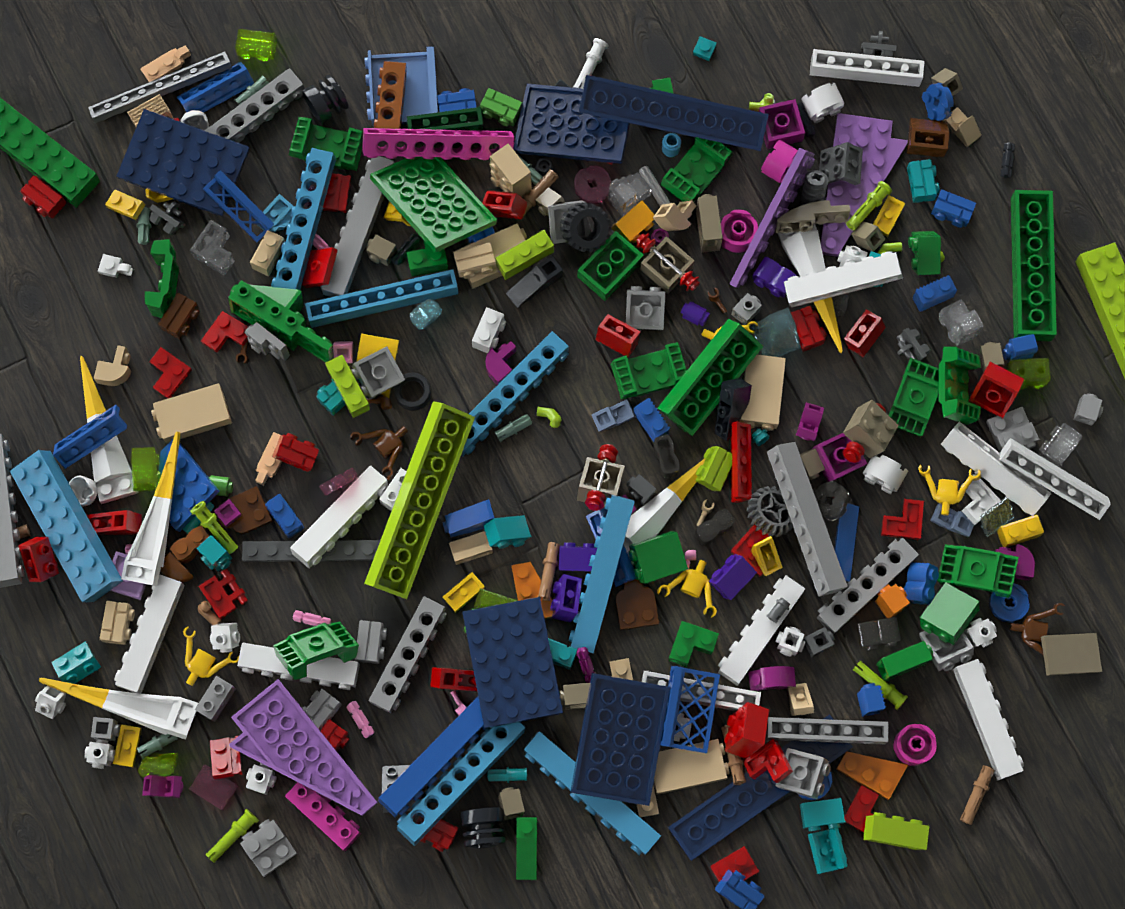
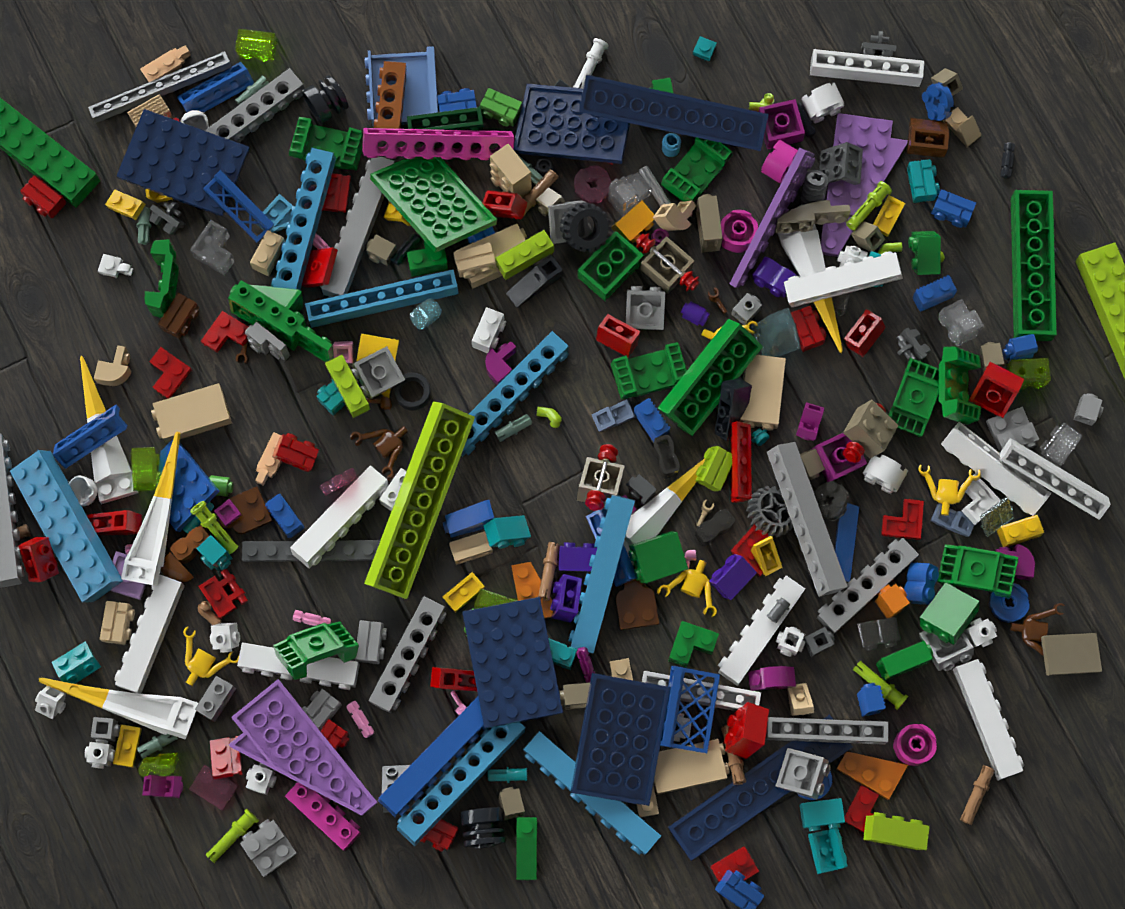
(769, 758): red plate -> none

